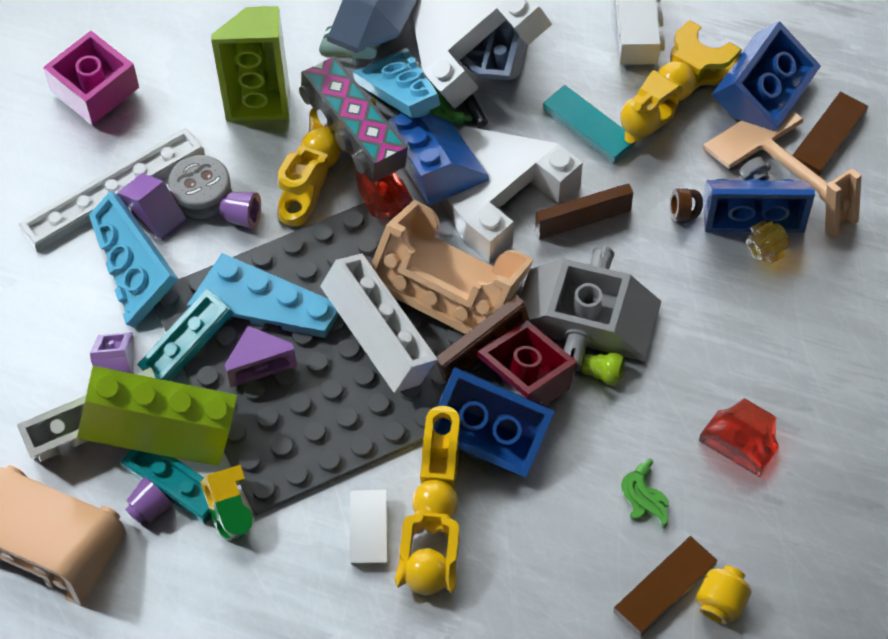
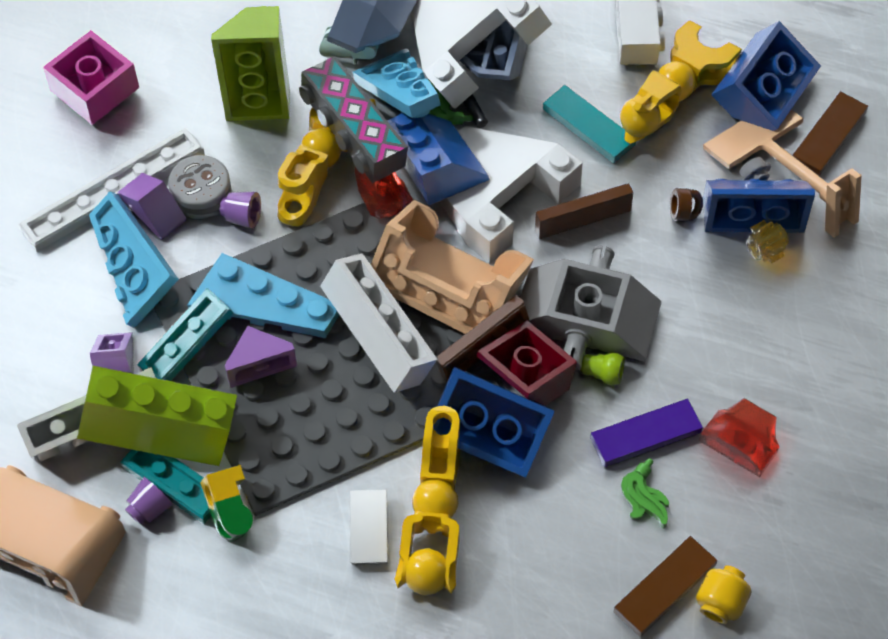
(646, 432): none -> dark purple tile

